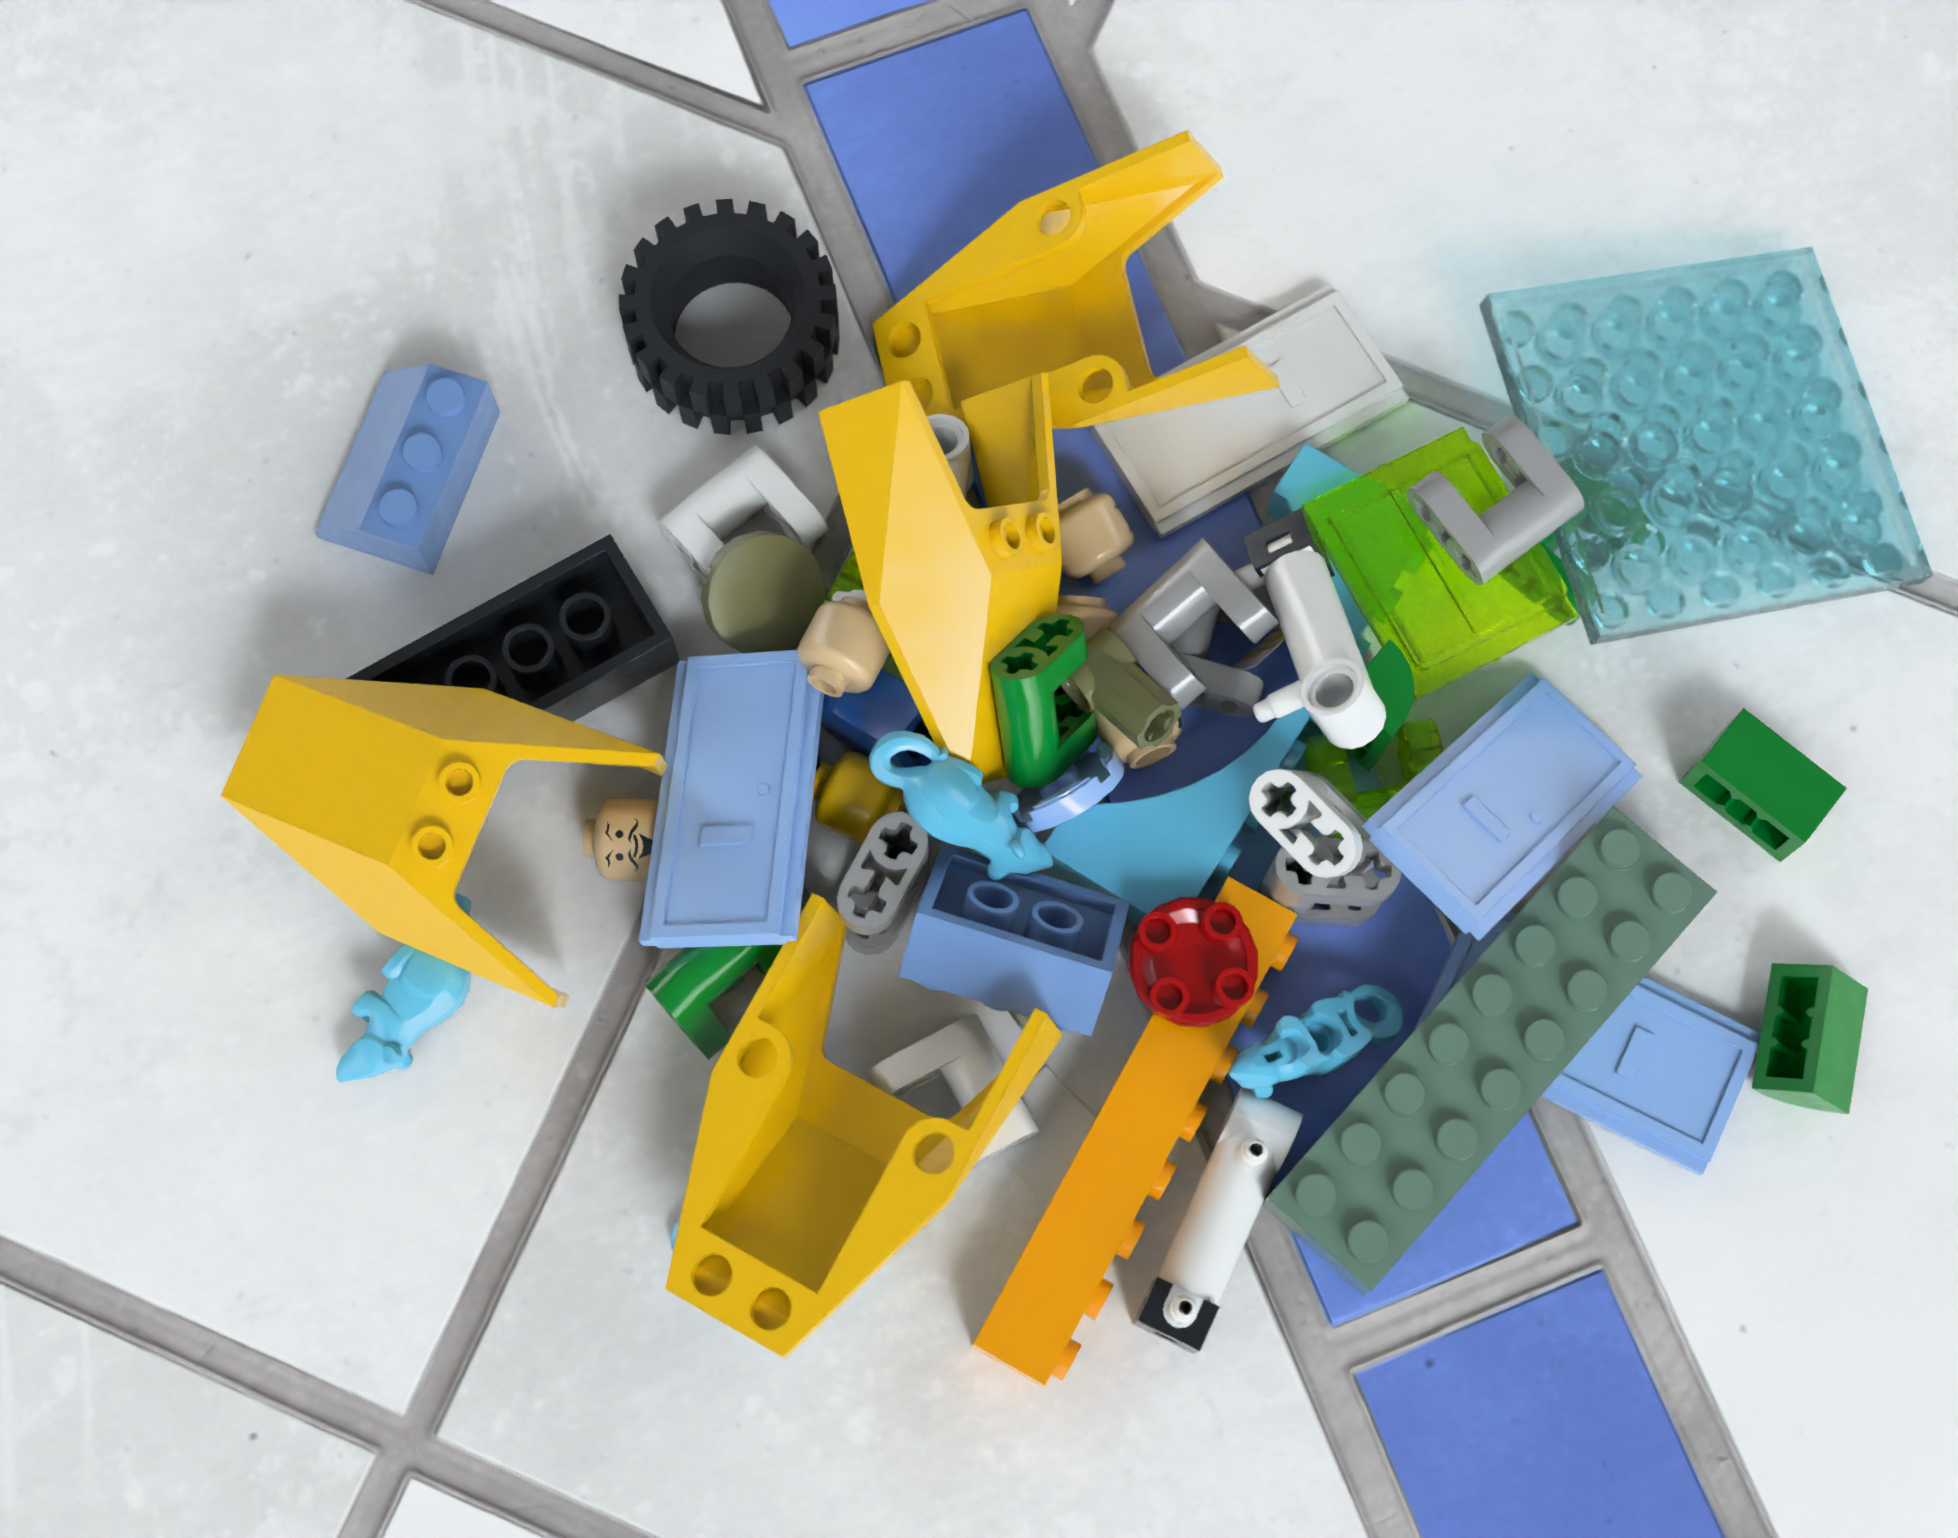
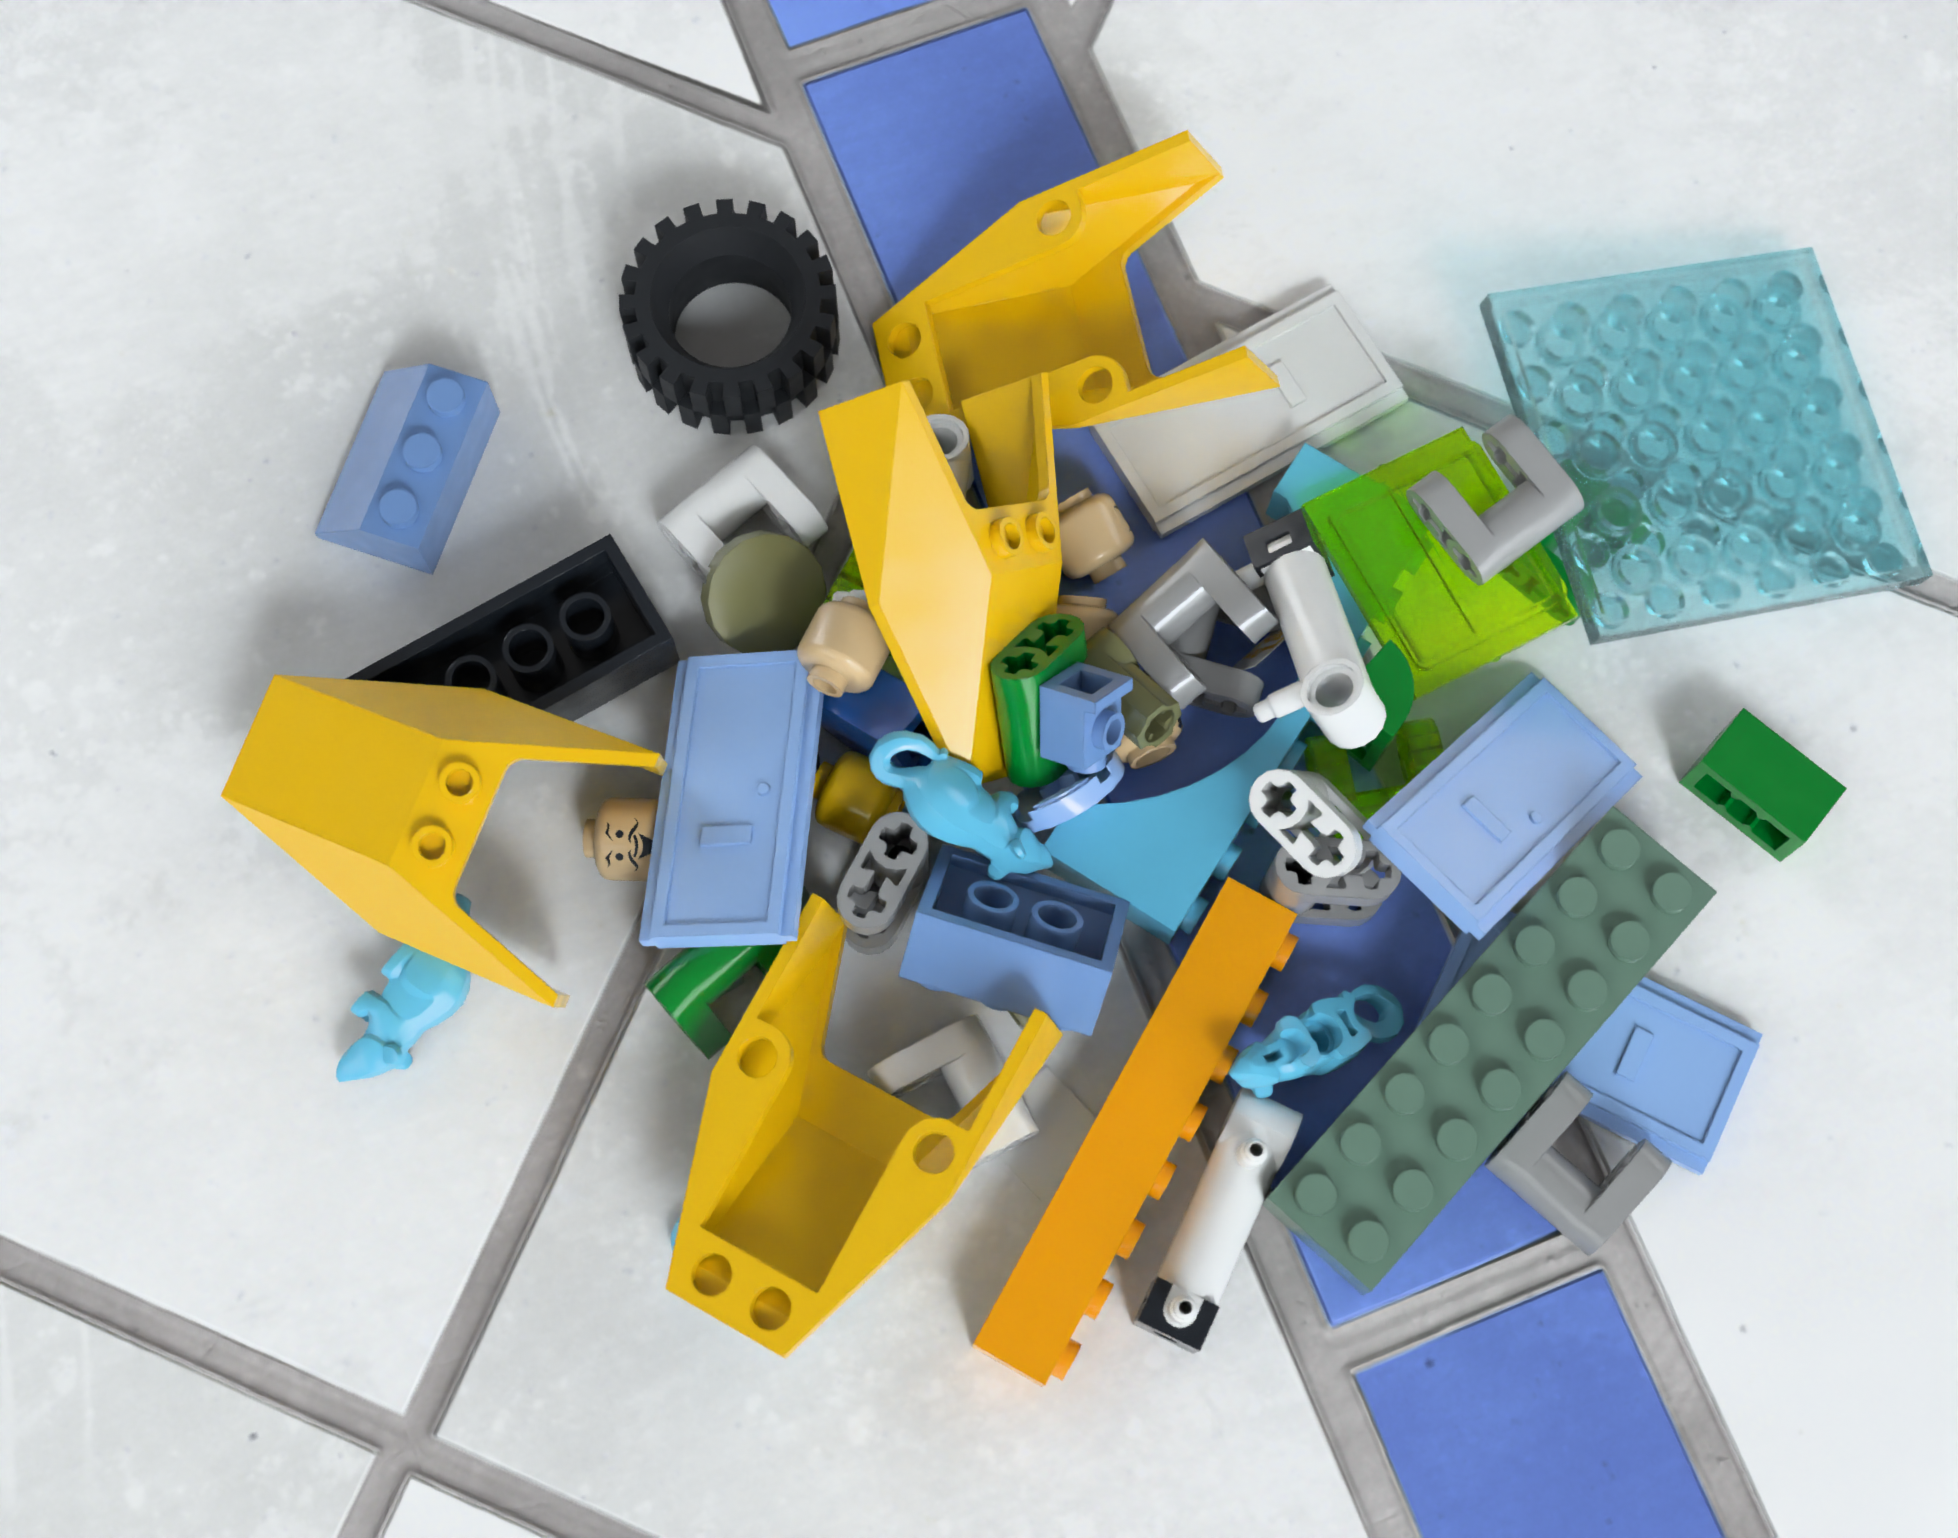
(1082, 716): none -> medium blue brick
(1193, 961): red dish -> none
(1556, 1186): none -> light grey connector
(1810, 1037): green brick -> none

